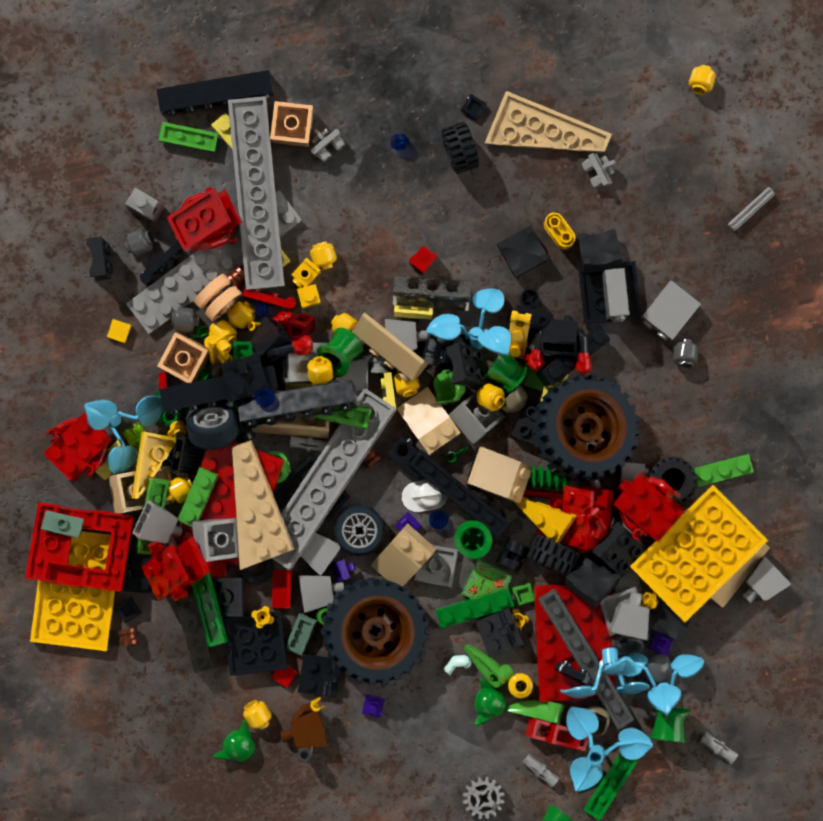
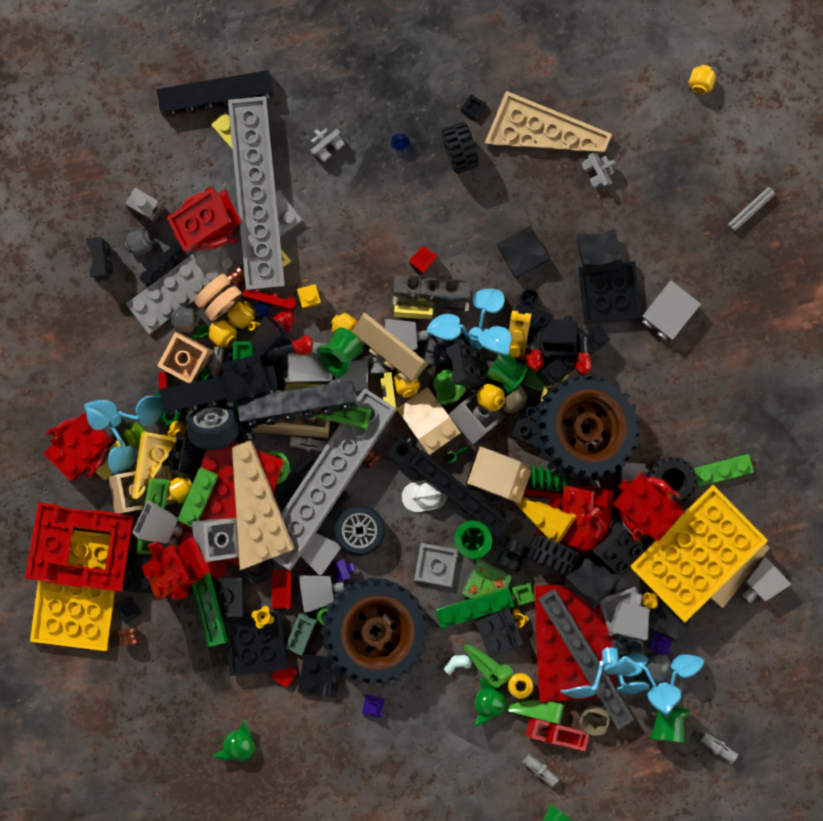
(62, 524): sand green plate -> none
(119, 331): yellow tile -> none
(188, 137): bright green plate -> none
(218, 348): yellow hips -> none
(257, 714): yellow head -> none
(264, 397): clear blue plate -> none
(291, 124): light nougat brick -> none
(301, 325): dark red brick -> none
(306, 730): reddish brown torso -> none
(307, 266): yellow brick -> none
(320, 371): yellow head -> none
(323, 255): yellow head -> none
(403, 556): tan slope -> none
(407, 518): dark purple tile -> none
(438, 519): clear blue plate -> none
(491, 802): light grey gear -> none
(559, 231): yellow brick -> none
(581, 676): black plate -> none
(588, 771): medium azure plant -> none
(609, 786): green plate -> none
(615, 295): light grey brick -> none
(685, 354): dark grey head -> none

